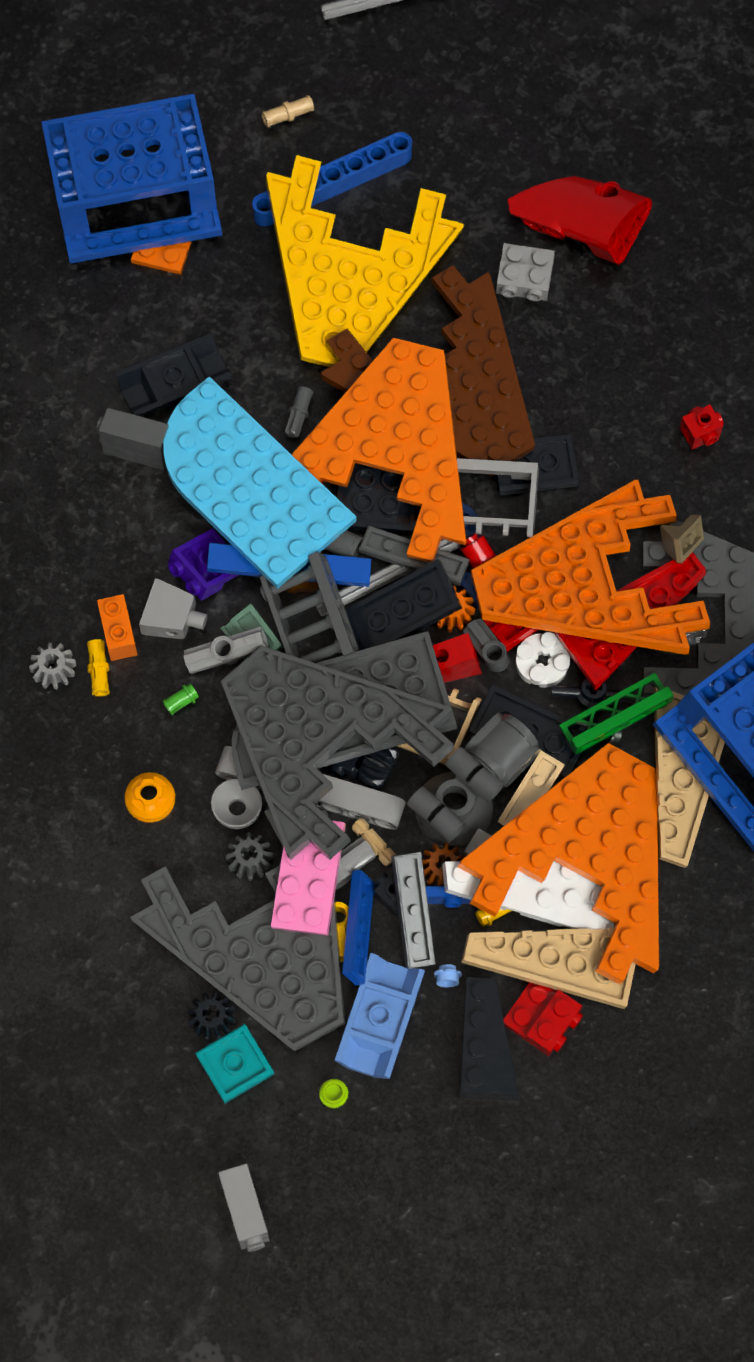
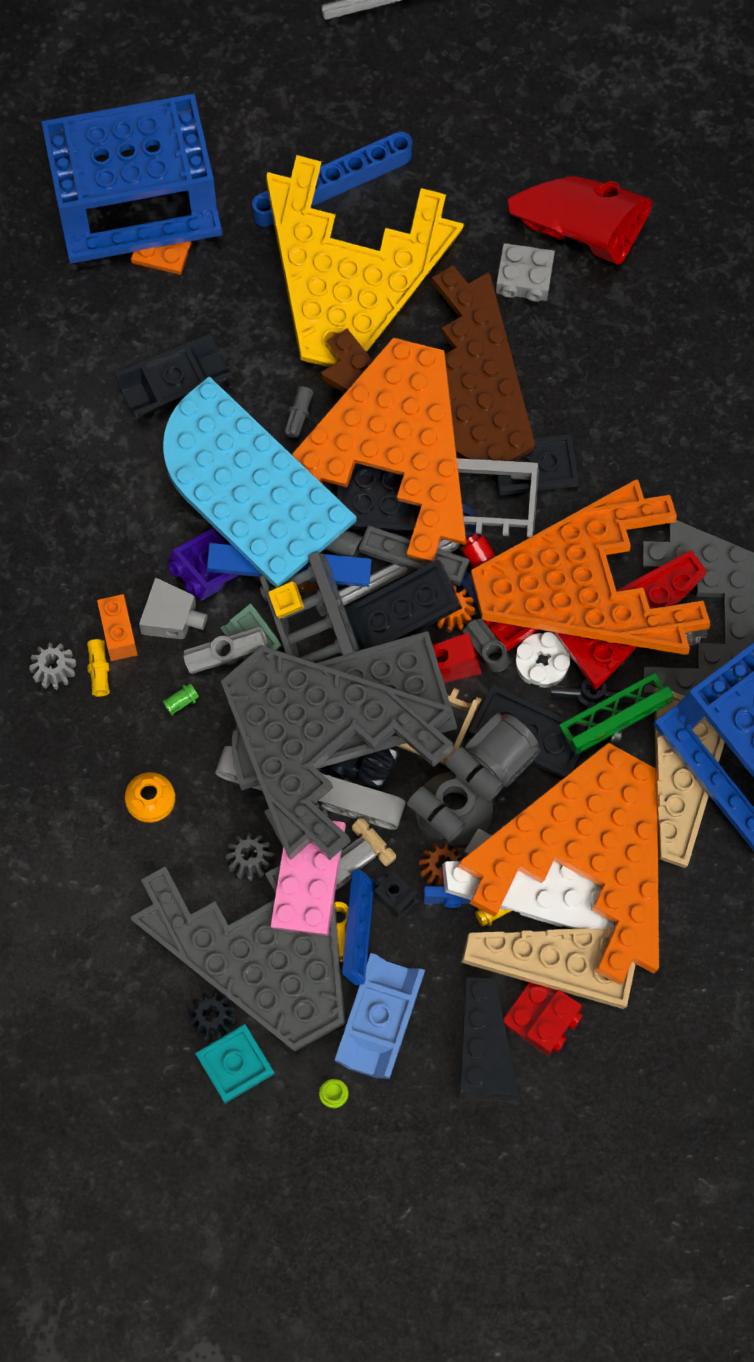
(132, 438): dark grey brick -> none
(231, 792): light grey piece -> none
(244, 1207): light grey brick -> none
(286, 599): none -> yellow plate
(287, 111): tan pin -> none
(413, 910): tile -> none
(447, 976): light blue plate -> none
(534, 785): tan plate -> none
(683, 539): dark tan slope -> none
(701, 426): red brick -> none

